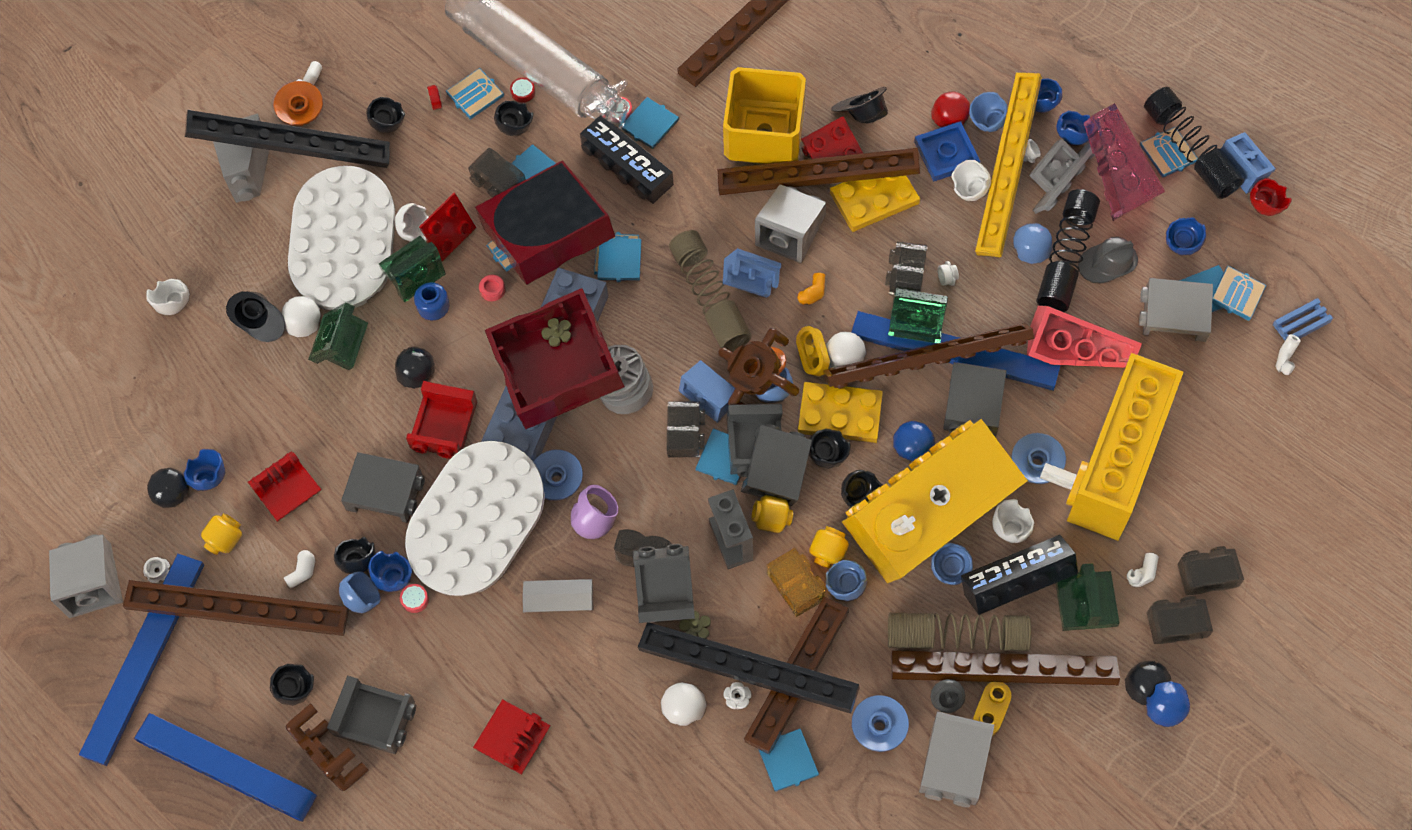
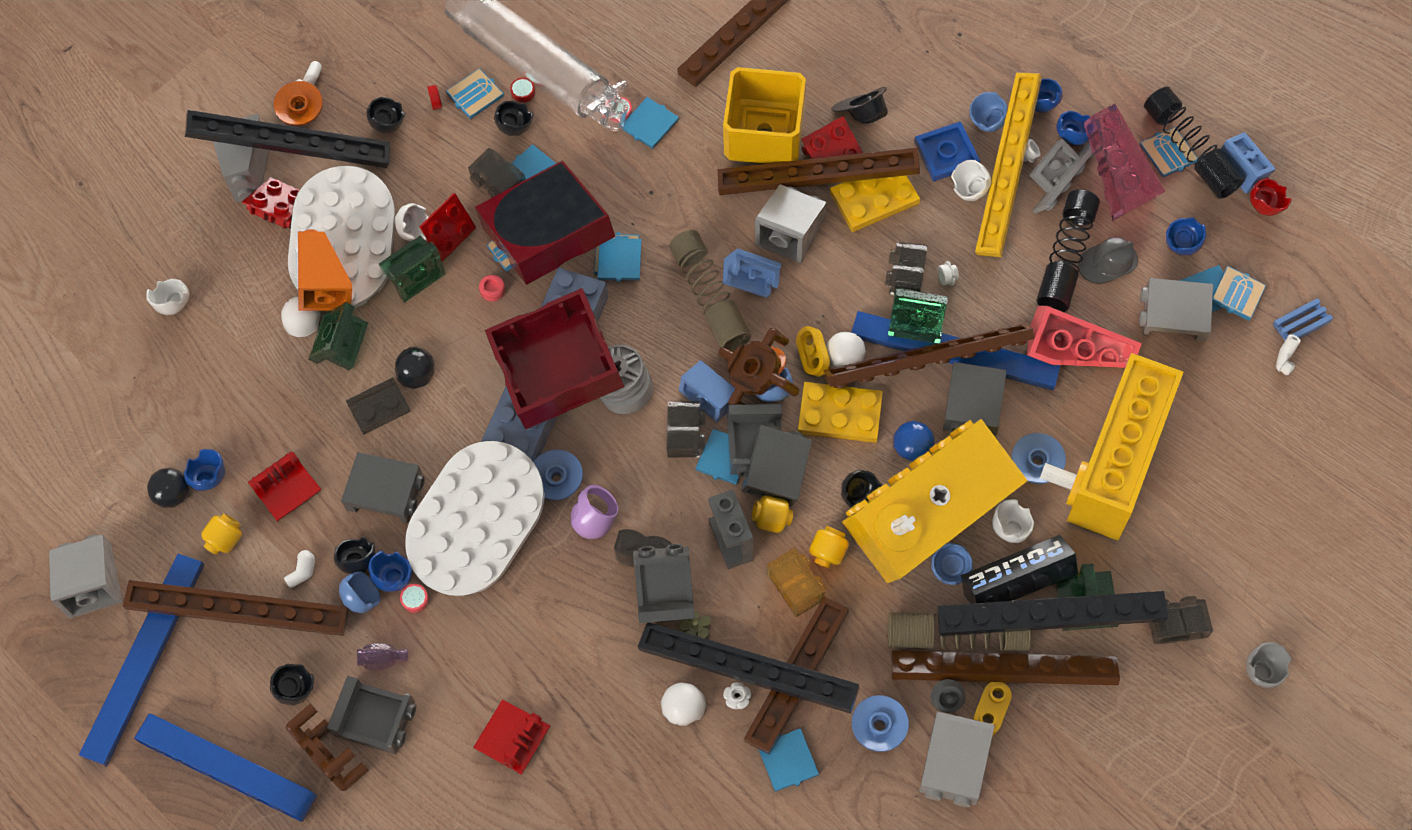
(150, 567): white plate -> none
(255, 316): black piece -> none
(273, 202): none -> red hinge
(321, 276): none -> orange slope
(378, 406): none -> clear smoke plate
(380, 656): none -> clear purple plant
(431, 301): blue head -> none
(442, 420): red panel -> none
(557, 331): olive plant -> none
(557, 595): light grey piece -> none
(626, 159): black brick -> none
(815, 292): light orange arm -> none
(829, 448): black hair -> none
(846, 580): medium blue hair -> none
(950, 109): red hair -> none
(1033, 243): medium blue hair -> none
(1052, 613): none -> black plate
(1143, 678): black hair -> none
(1146, 573): white arm -> none
(1168, 704): blue hair -> none
(1210, 571): clear smoke brick -> none
(1268, 665): none -> light grey hair

